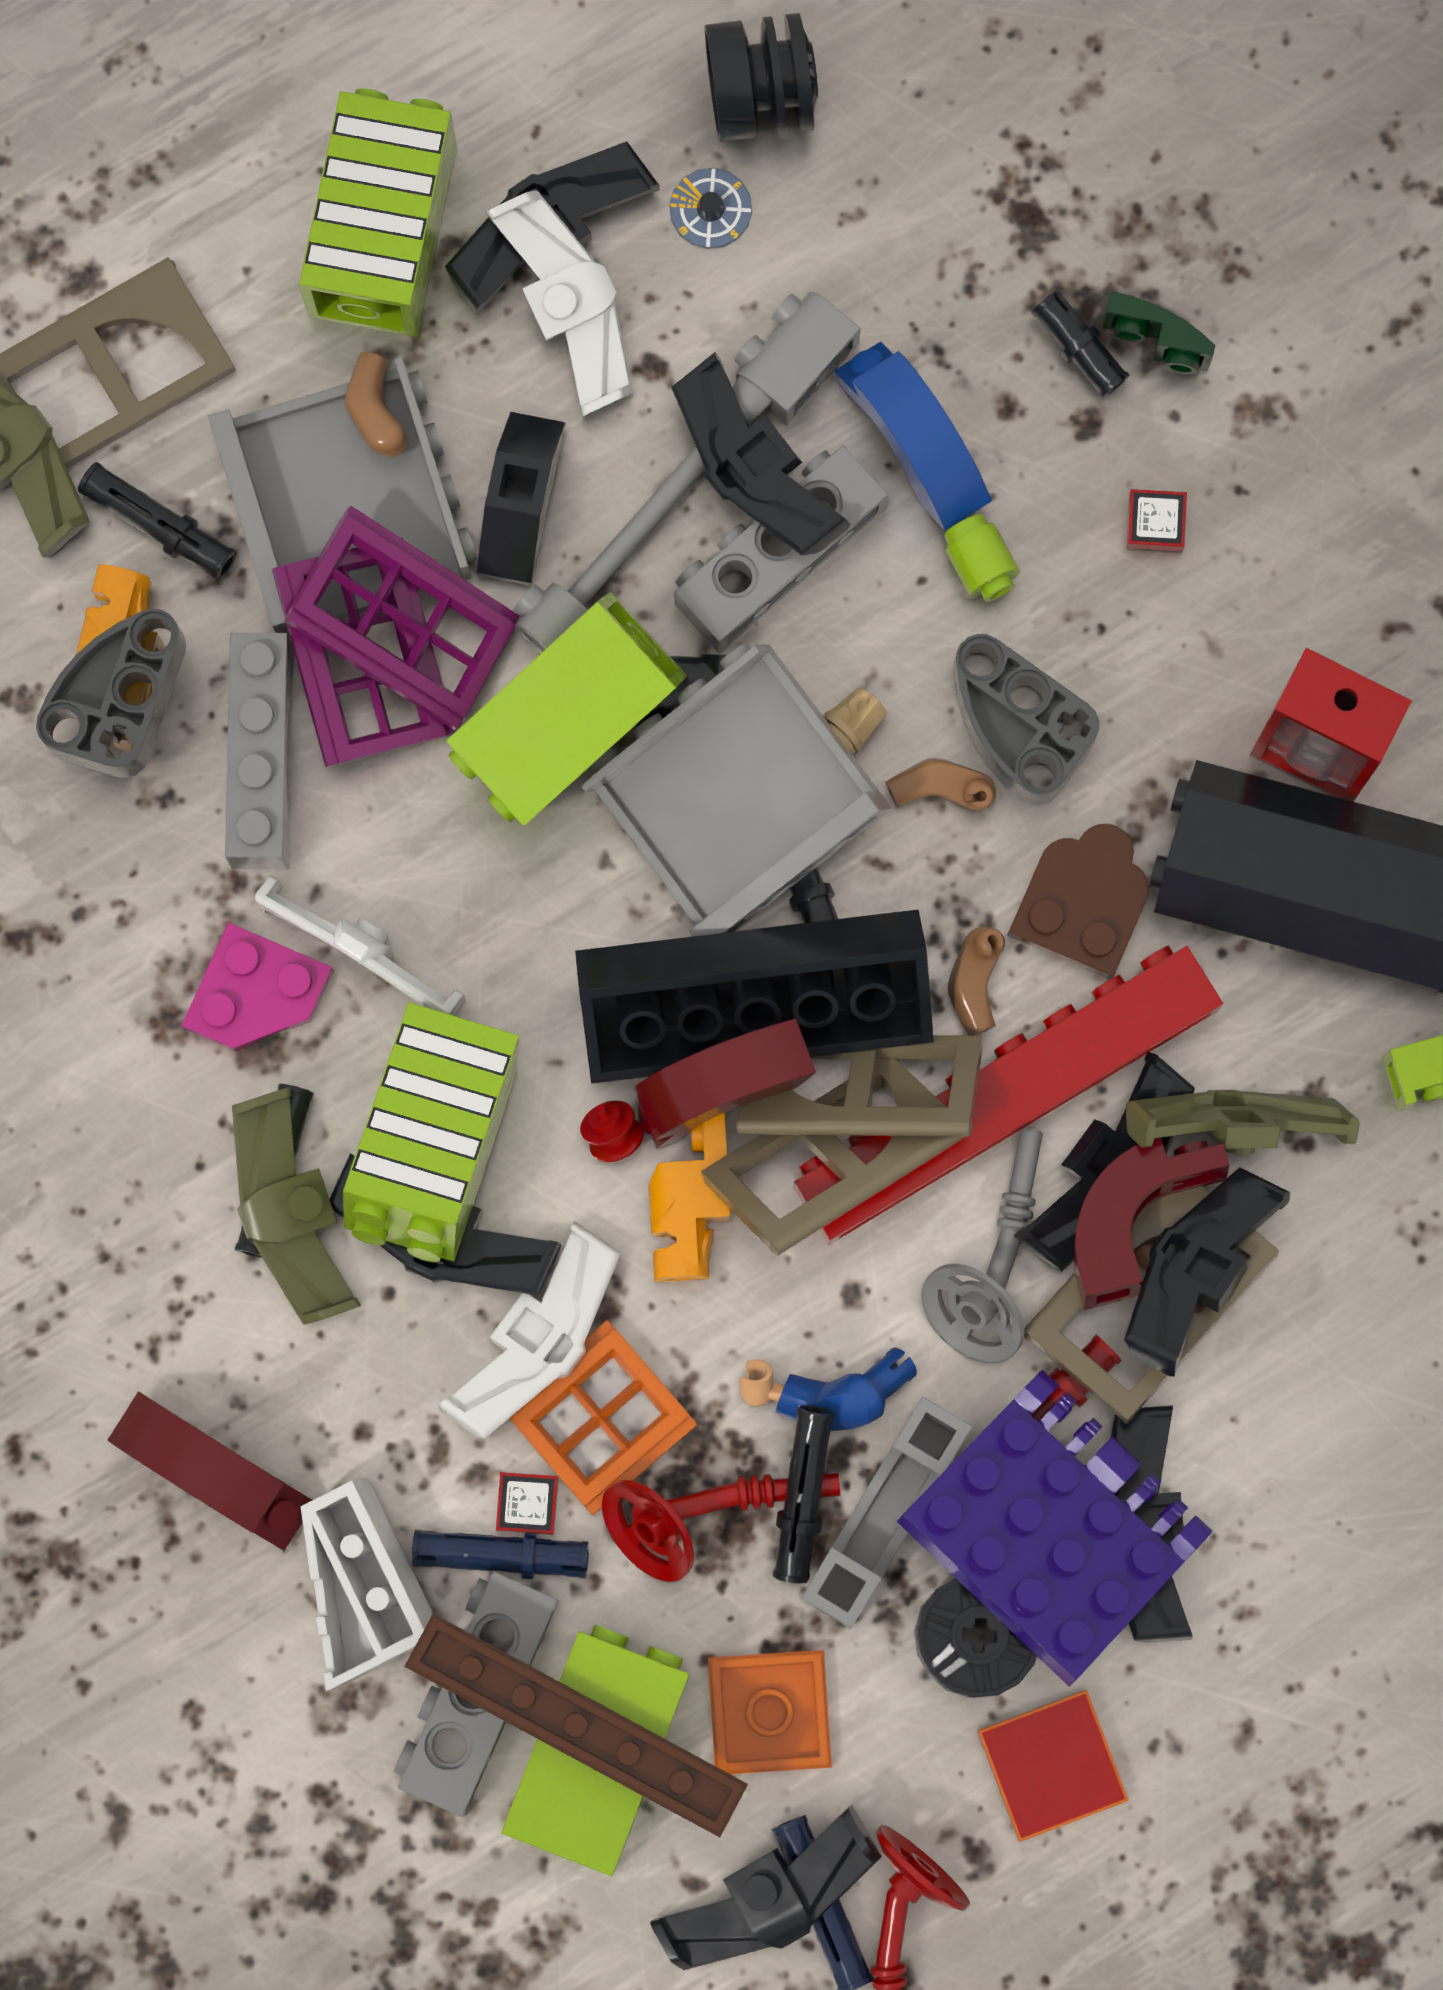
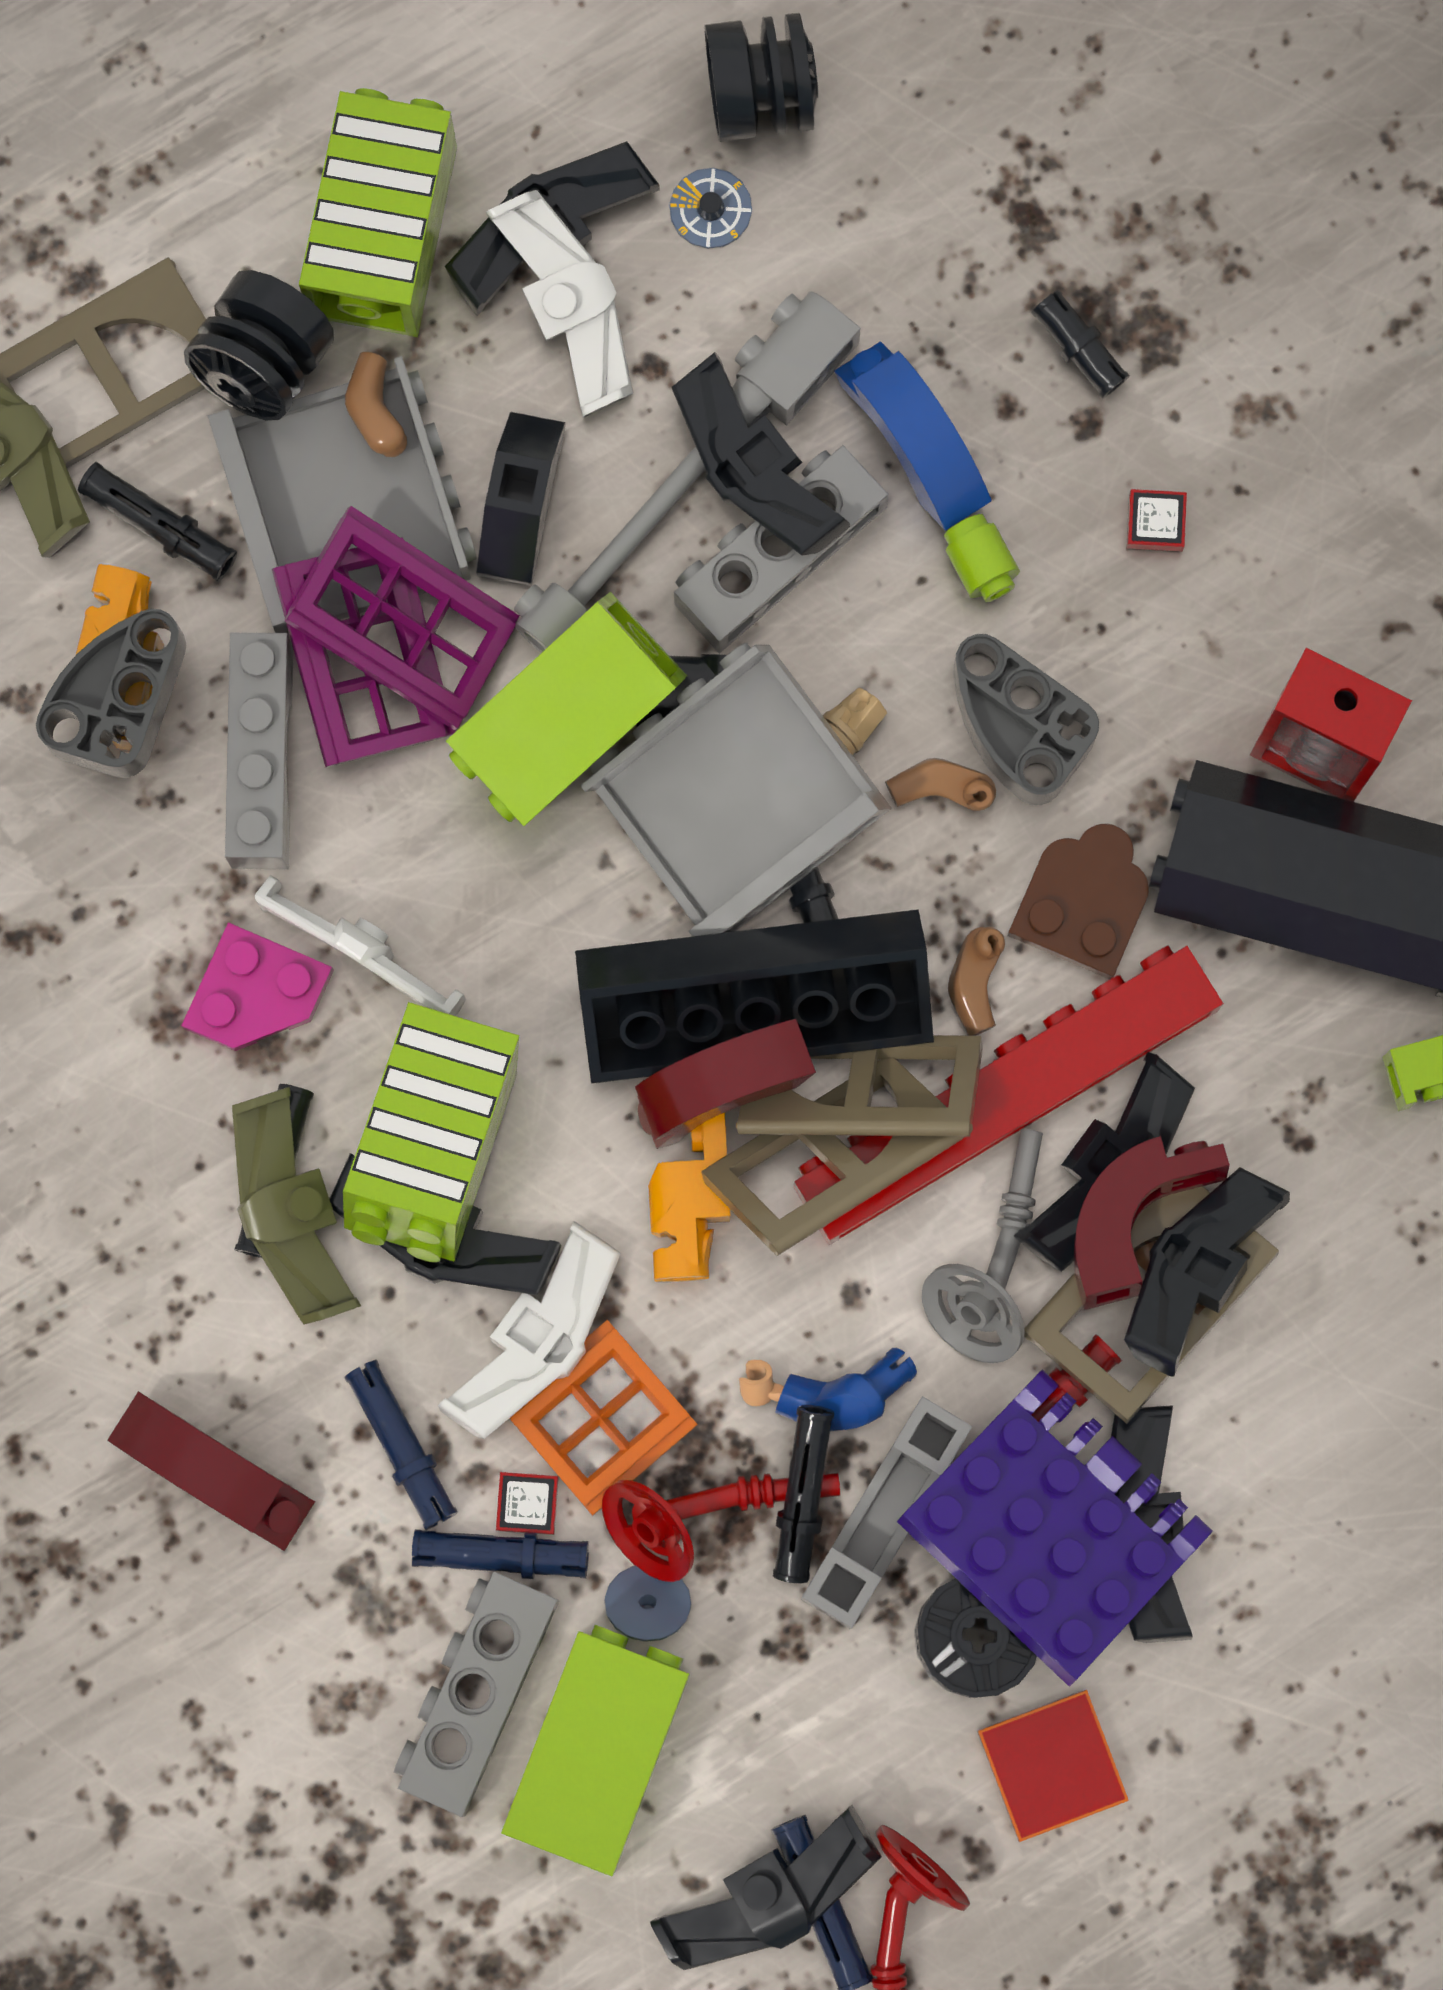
(259, 345): none -> black wheel
(362, 1584): white wedge -> none
(401, 1445): none -> dark blue pin
(576, 1725): reddish brown tile -> none
(612, 1131): red wheel -> none
(646, 1606): none -> sand blue piece
(770, 1712): orange tile -> none
(1178, 342): dark green slope -> none
(1238, 1118): olive plate -> none

